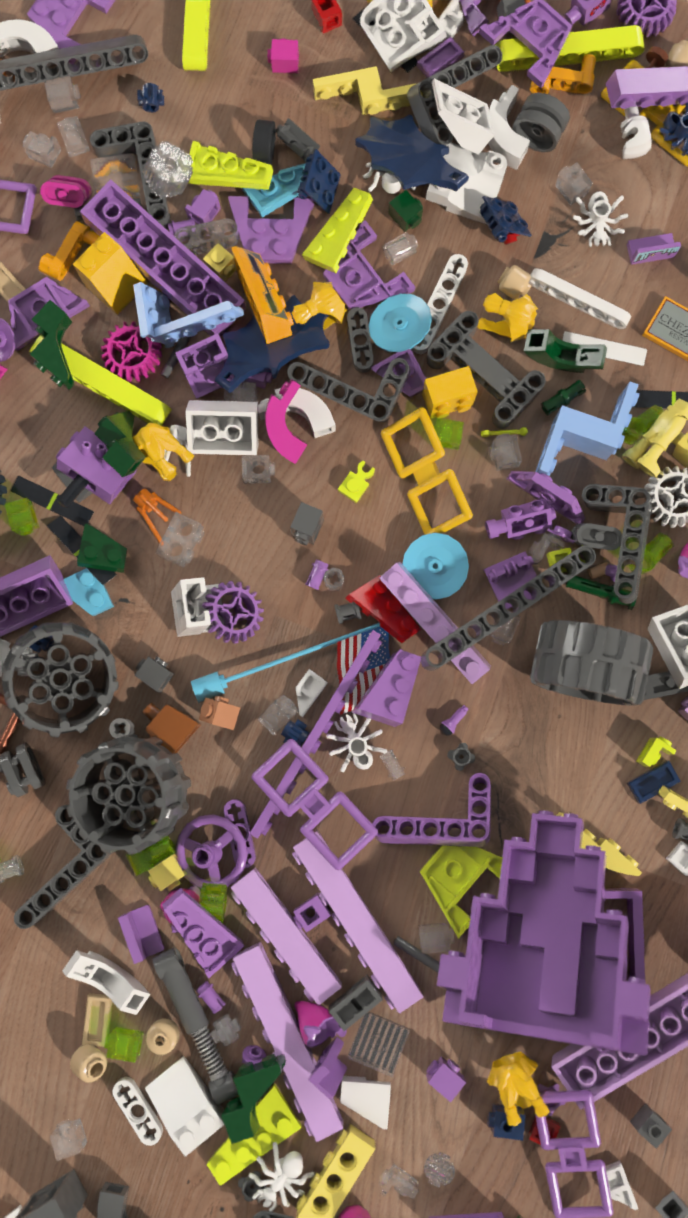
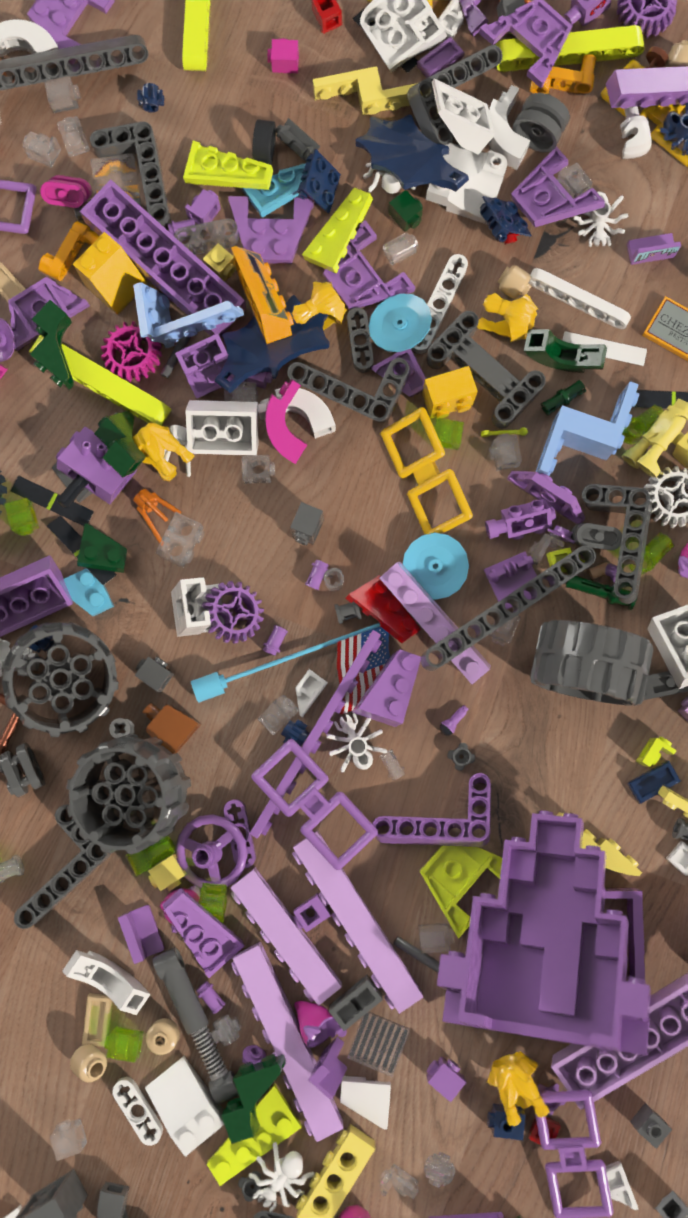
(168, 170): clear brick -> none
(219, 712): nougat brick -> none
(275, 640): none -> medium lavender pin
(355, 484): neon yellow plate -> none
(545, 199): none -> medium lavender wing

